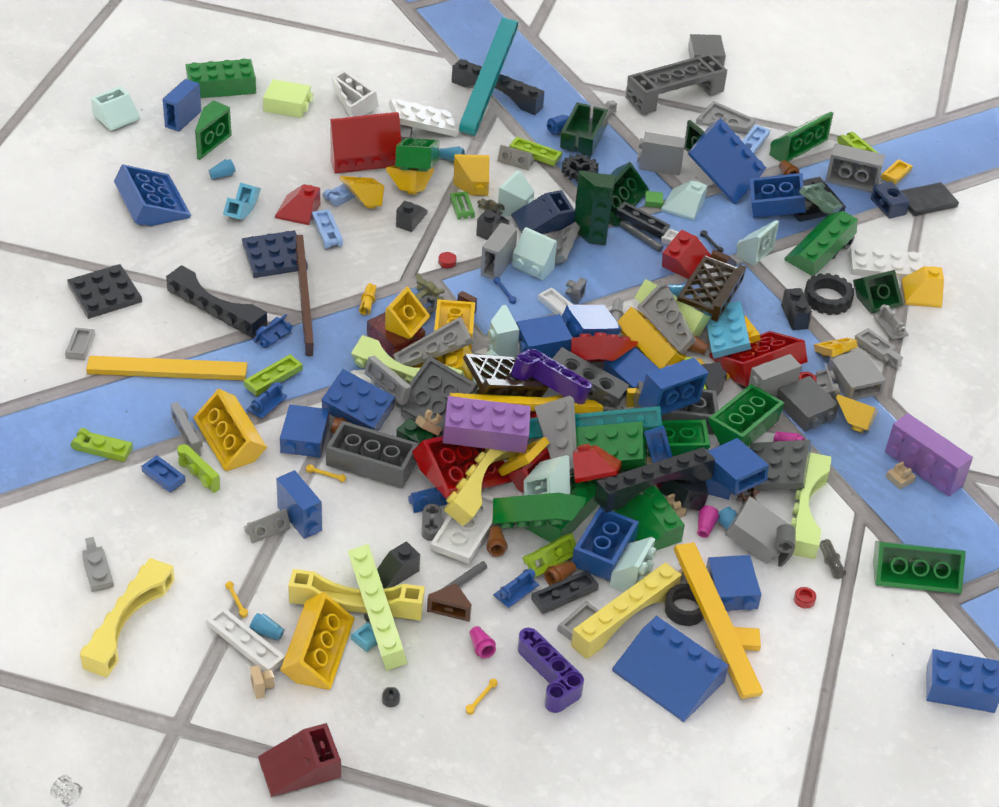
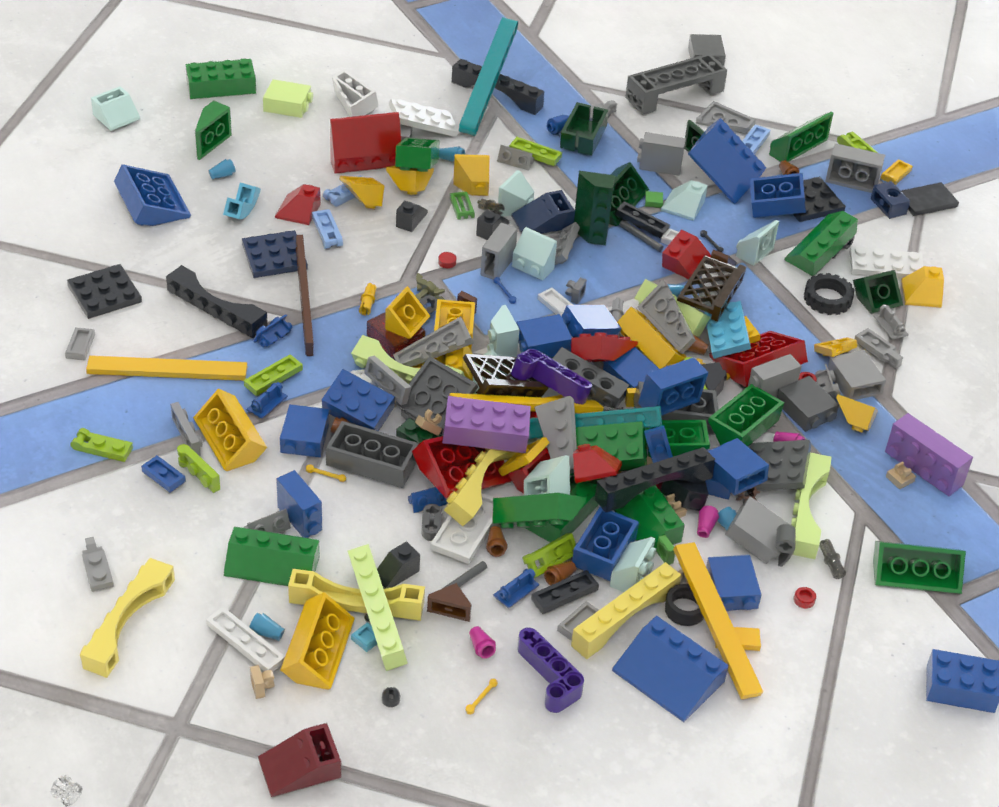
(182, 105): blue brick -> none
(243, 613): yellow hinge -> none
(269, 555): none -> green slope
(573, 164): black gear -> none
(665, 549): none -> bright green tile
(796, 309): black brick -> none
(826, 201): sand green wing -> none

